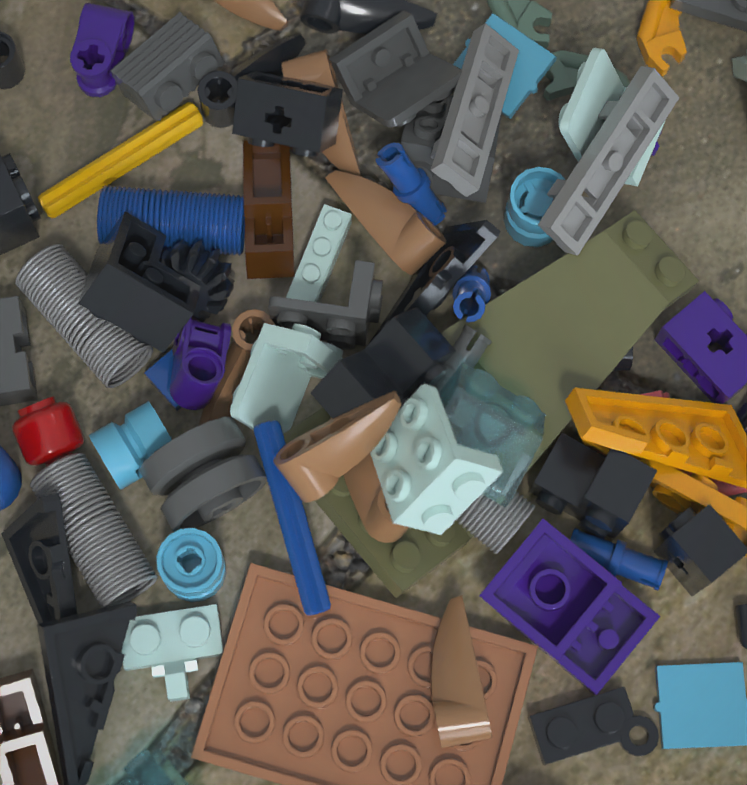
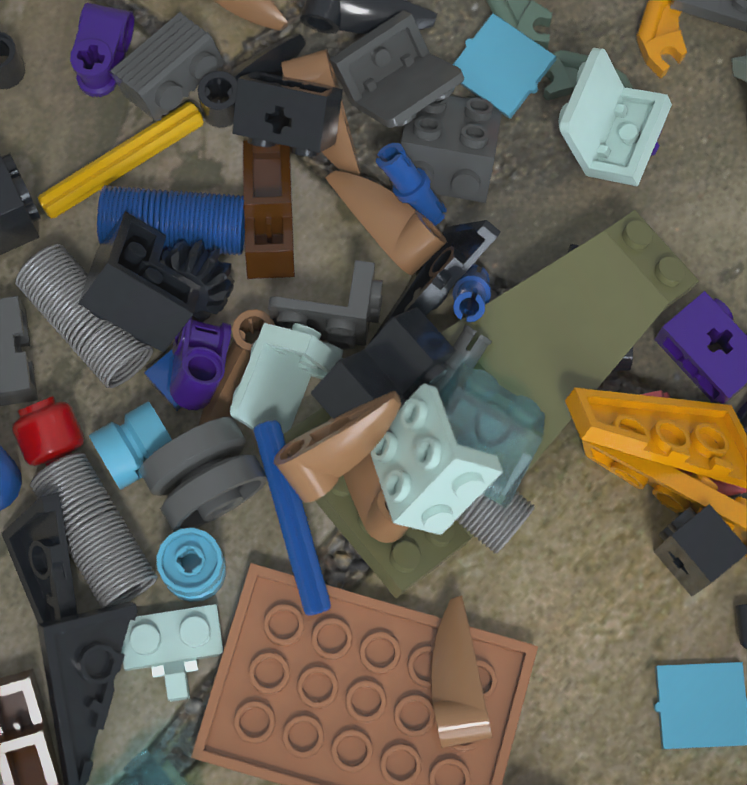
(320, 255): light aqua piece -> none
(474, 111): light grey hinge -> none
(528, 204): medium azure wheel -> none
(569, 606): dark purple slope -> none
(589, 726): black hinge -> none
(592, 486): black brick -> none
(608, 160): light grey hinge -> none
(622, 560): blue pin -> none

